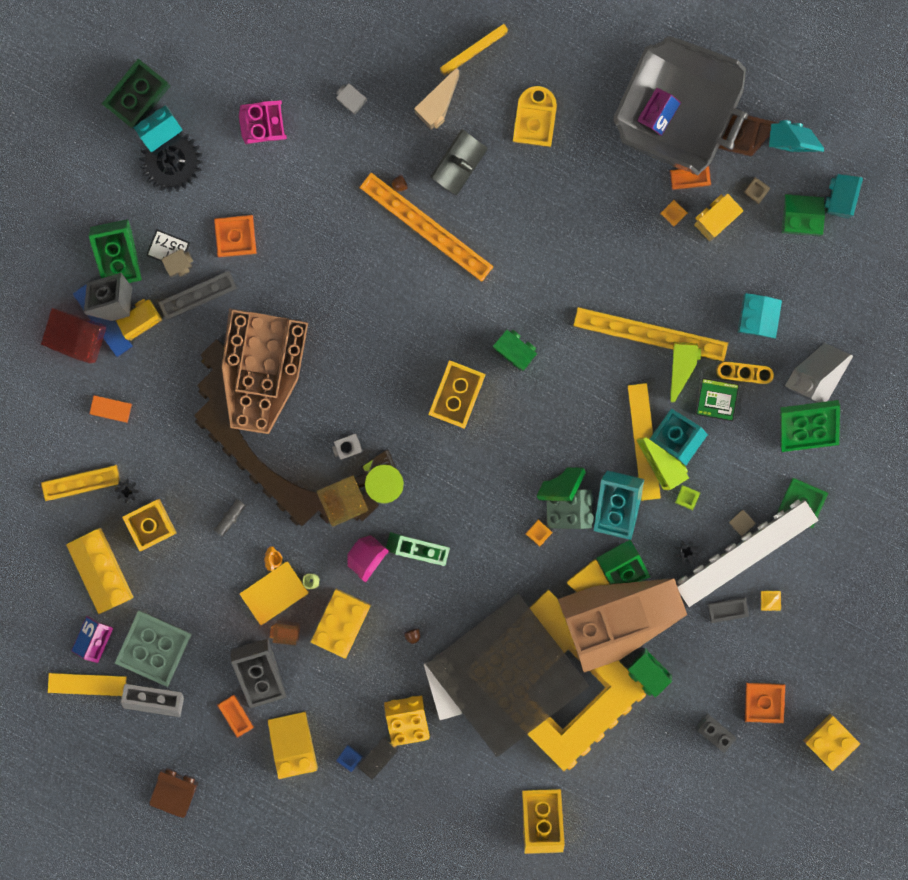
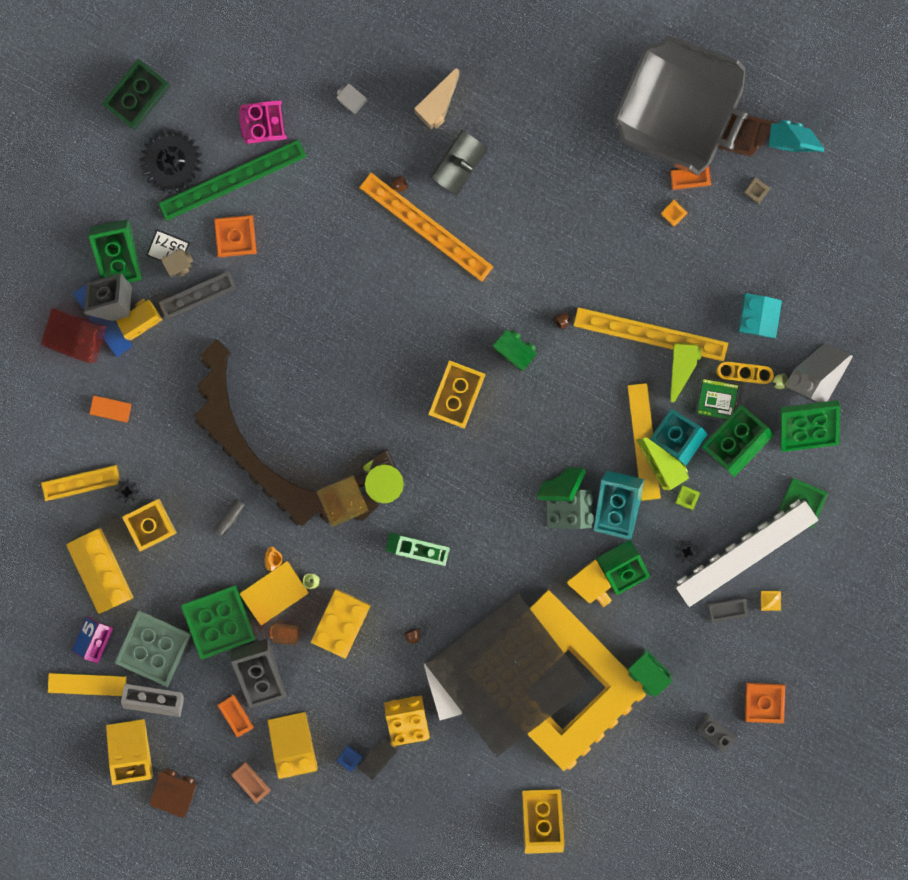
(128, 752): none -> yellow slope
(158, 128): teal slope -> none
(218, 622): none -> green plate
(232, 180): none -> green tile
(250, 782): none -> nougat tile
(260, 367): medium nougat wedge -> none
(356, 447): light grey brick -> none
(366, 556): dark pink slope -> none
(474, 50): yellow tile -> none
(535, 119): yellow tile -> none
(538, 533): light orange tile -> none
(562, 320): none -> reddish brown hinge
(619, 618): medium nougat wedge -> none
(659, 111): magenta panel -> none
(720, 215): yellow brick -> none
(737, 440): none -> green slope
(742, 522): dark tan tile -> none
(781, 380): none -> yellowish green hinge
(803, 215): green slope -> none
(831, 742): yellow brick -> none
(843, 195): teal slope -> none

